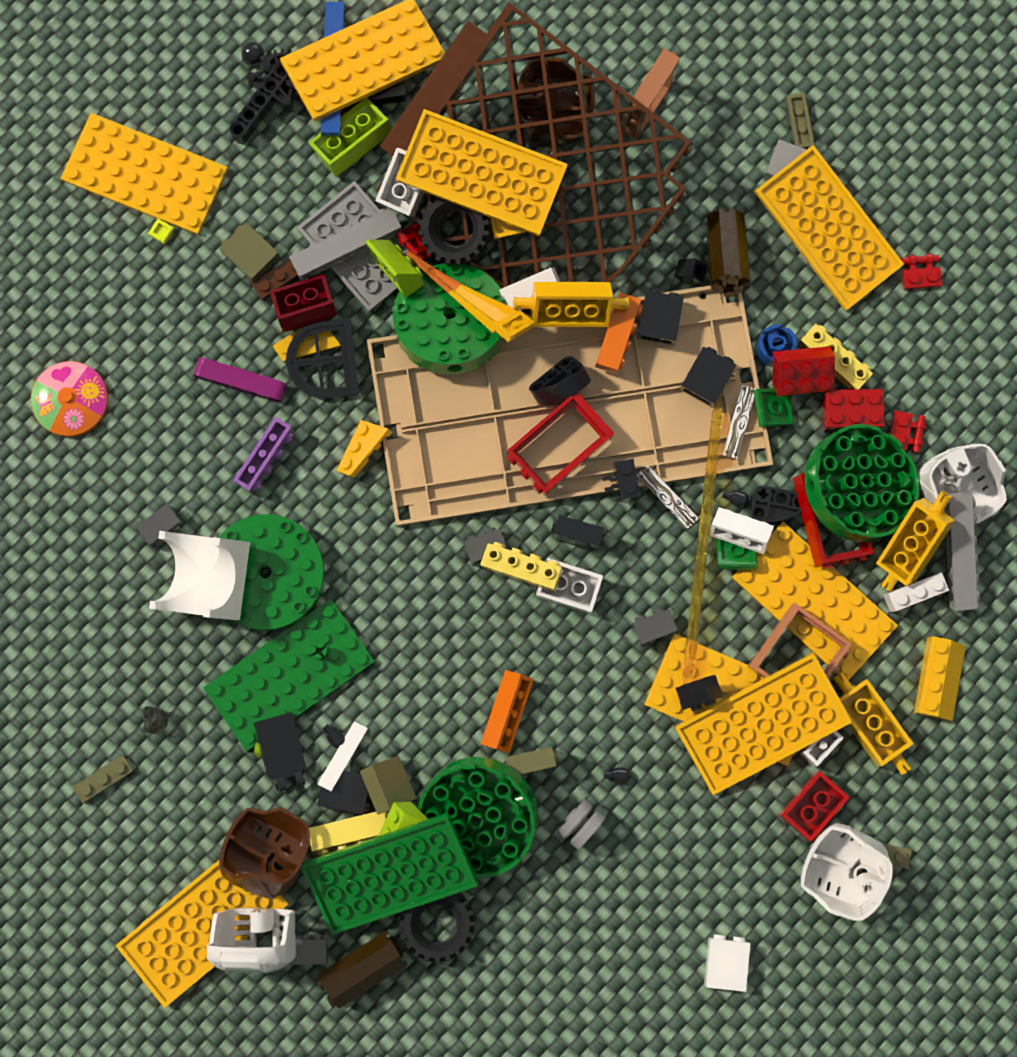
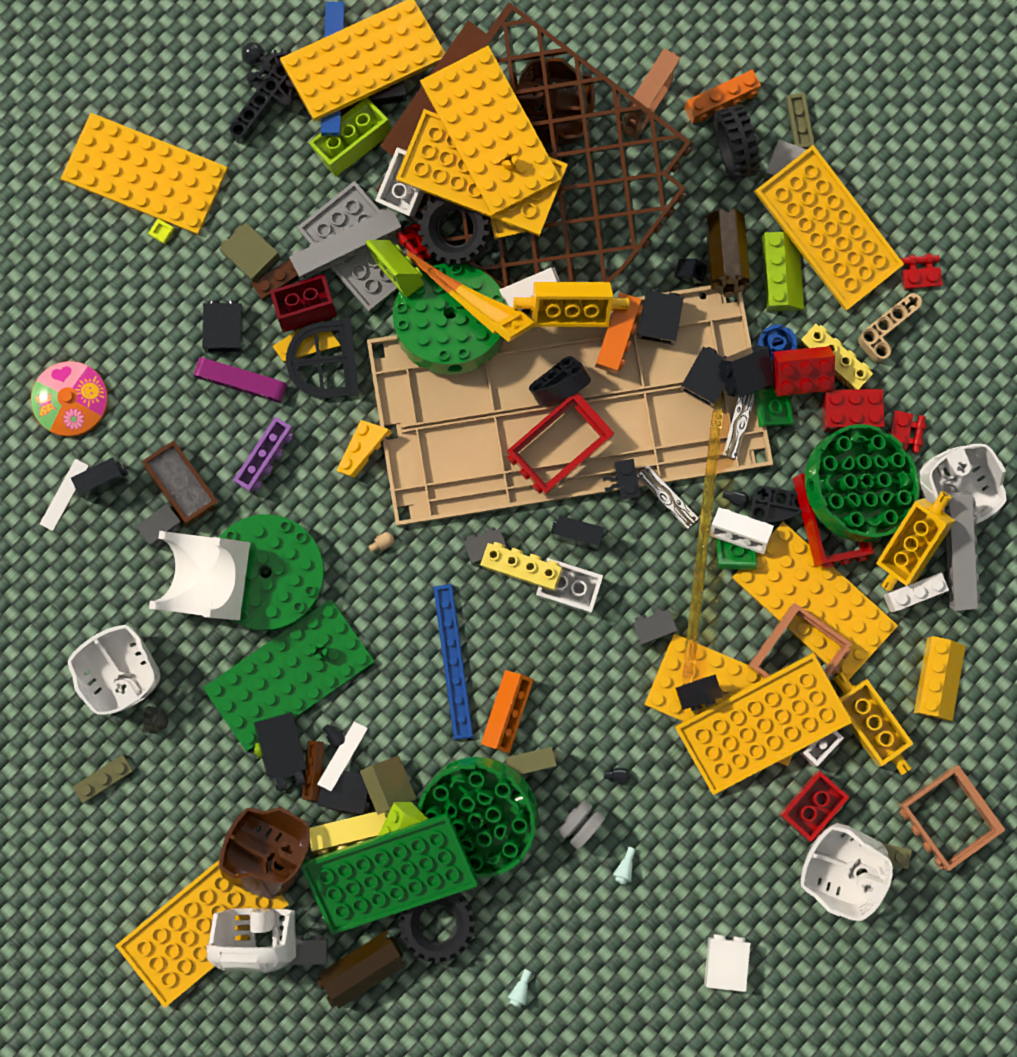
(62, 496): none -> white sticker
(100, 479): none -> black brick
(113, 665): none -> white piece
(180, 484): none -> clear brick
(222, 326): none -> black brick
(314, 770): none -> reddish brown plate
(382, 542): none -> tan cylinder
(453, 662): none -> blue tile
(490, 130): none -> yellow plate
(519, 993): none -> light aqua cone
(624, 871): none -> light aqua cone
(722, 96): none -> orange brick
(737, 142): none -> black tyre
(747, 371): none -> black brick
(781, 273): none -> lime slope
(891, 323): none -> tan beam
(977, 801): none -> nougat window

